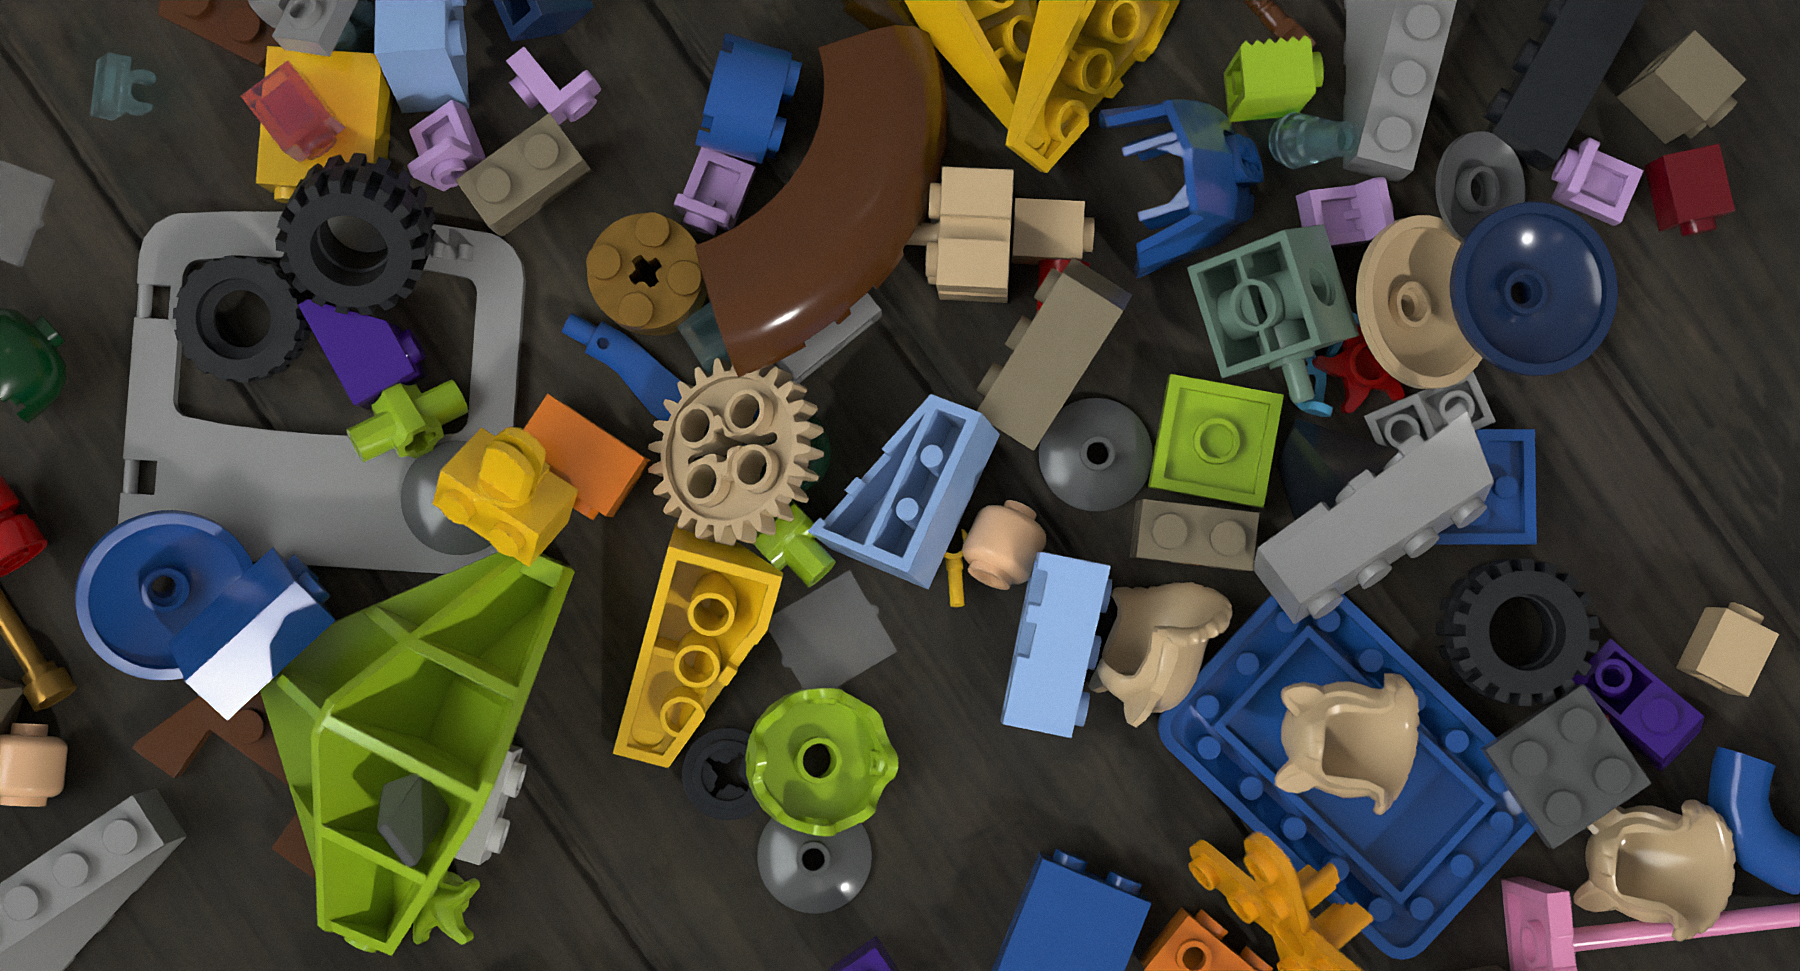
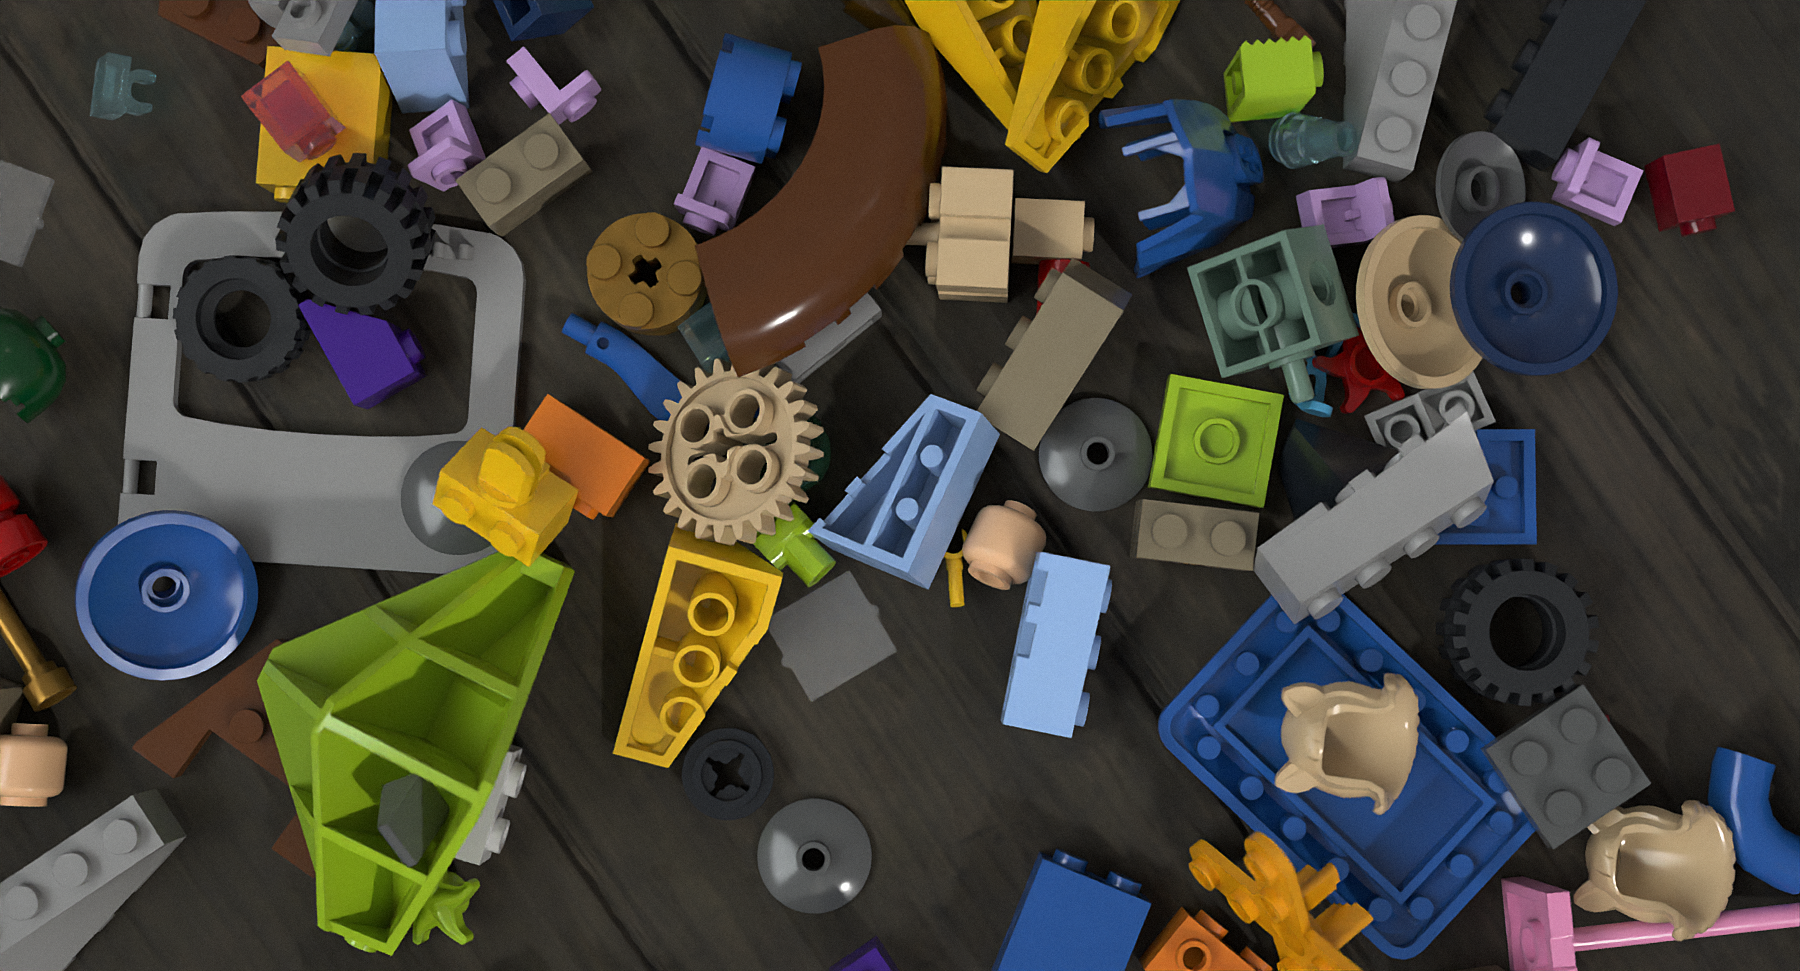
(252, 631): blue brick -> none
(407, 420): lime axle -> none
(858, 766): lime plate -> none
(1158, 645): tan hair -> none
(1640, 705): dark purple slope -> none
(1683, 89): dark tan brick -> none
(1728, 649): tan brick -> none

